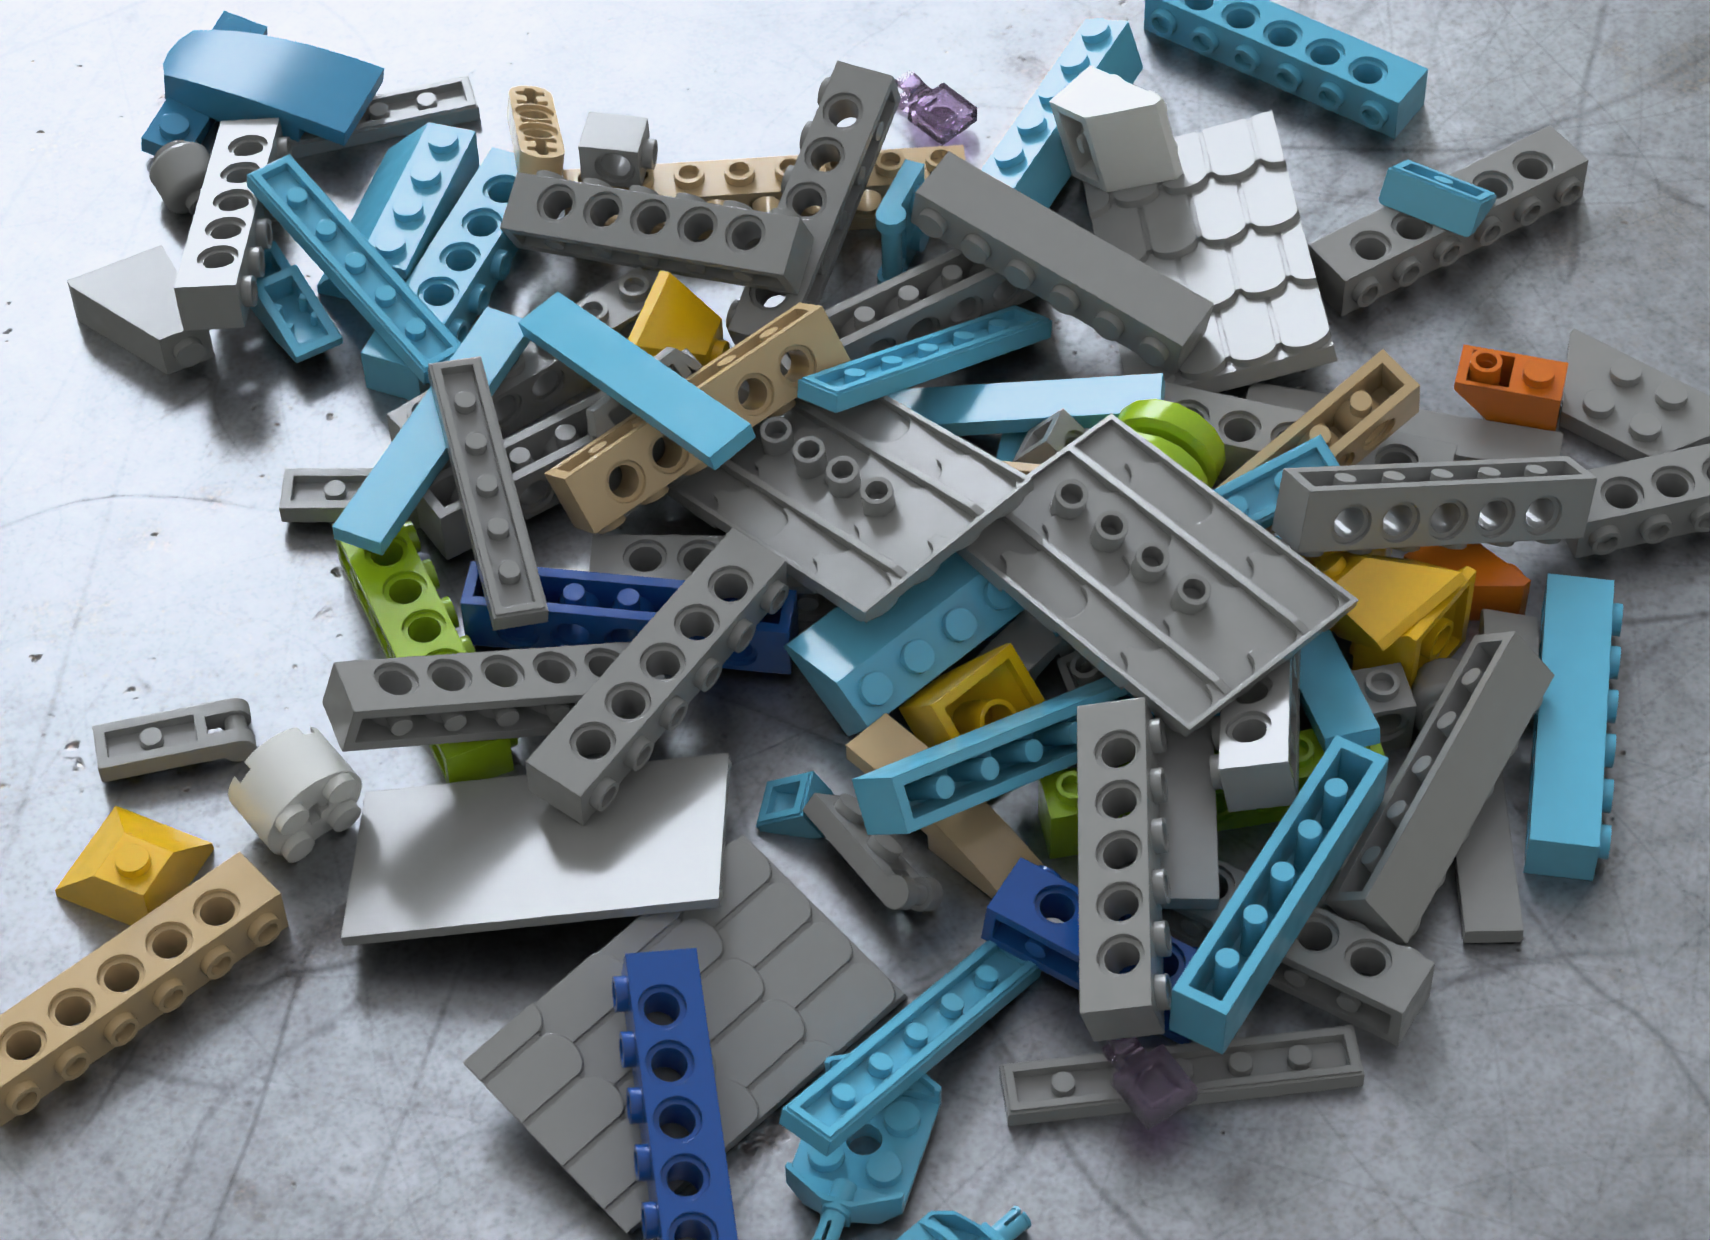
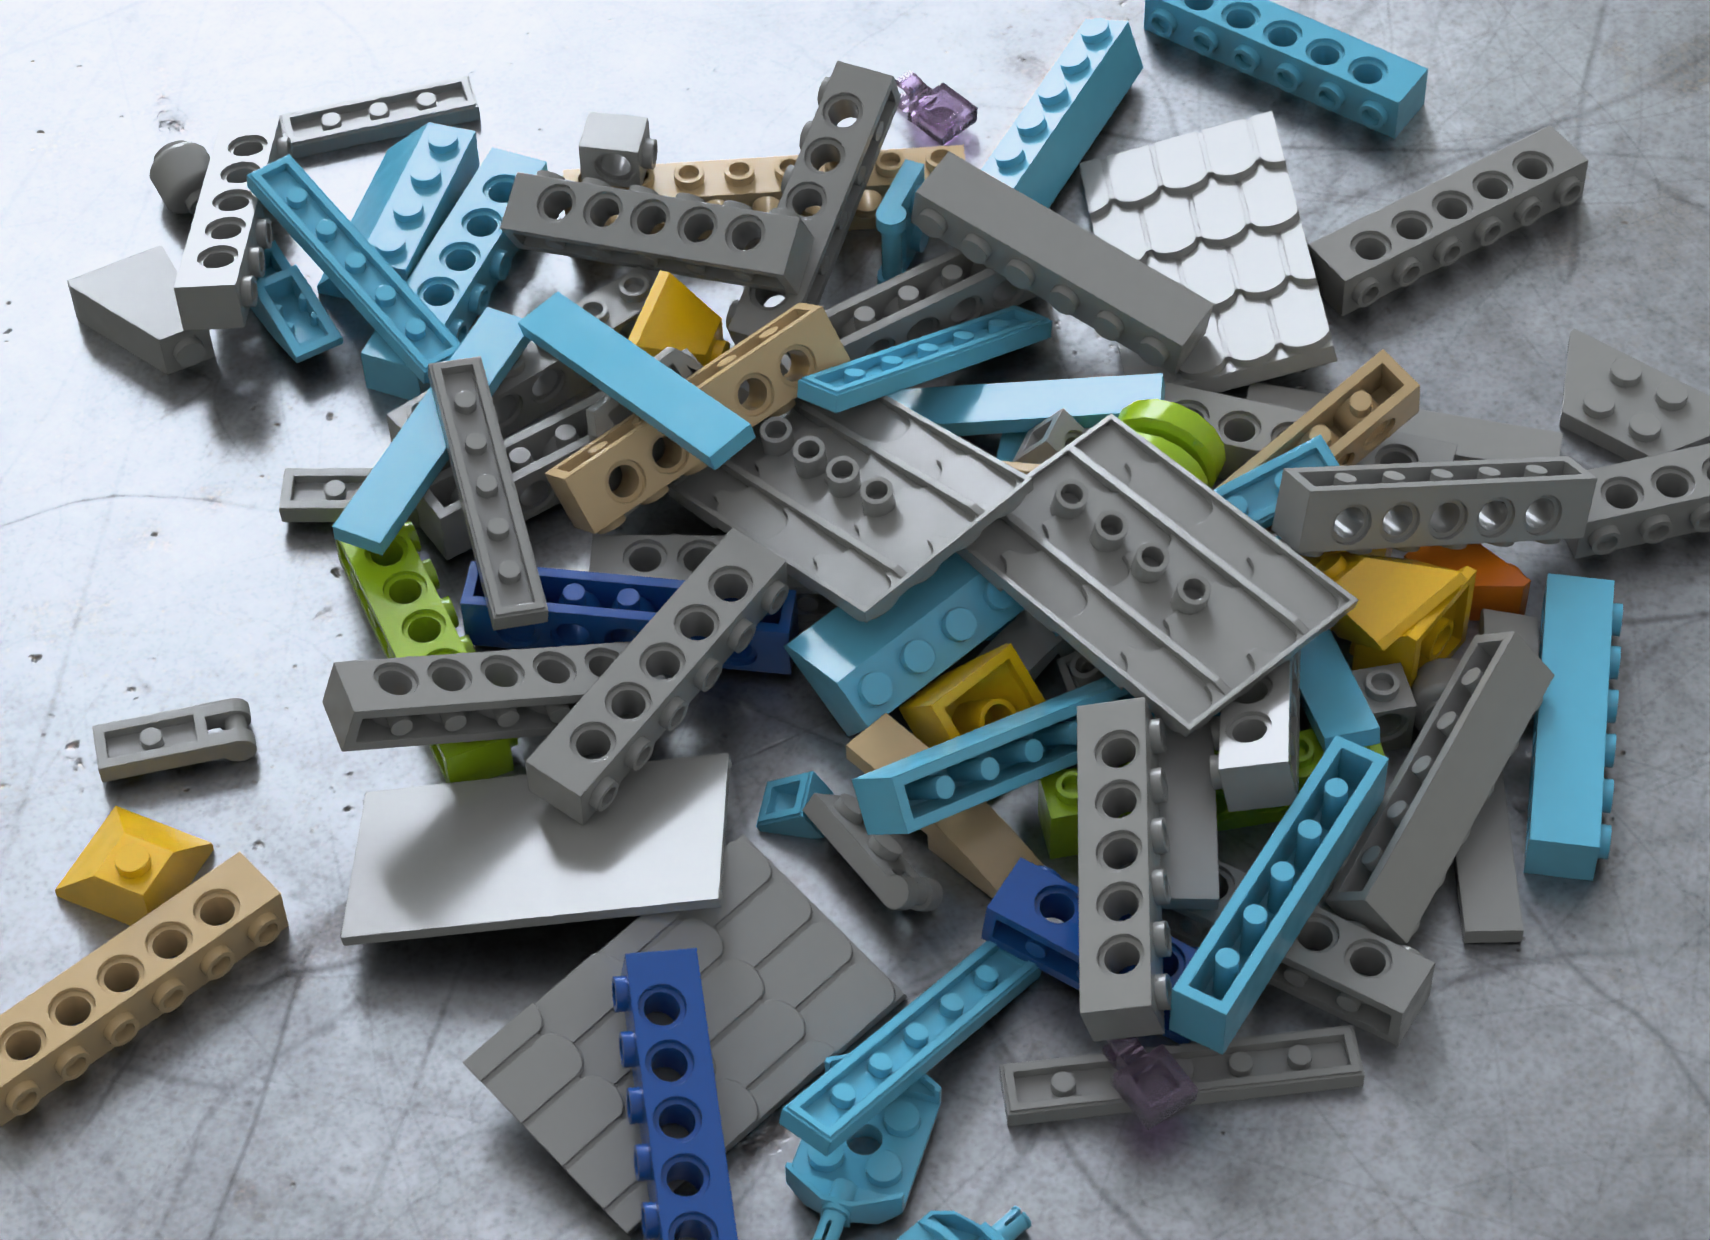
(249, 75): dark azure slope -> none
(296, 792): white brick -> none
(534, 130): tan beam -> none
(1115, 132): white slope -> none
(1436, 197): medium azure slope -> none
(1512, 386): orange slope -> none

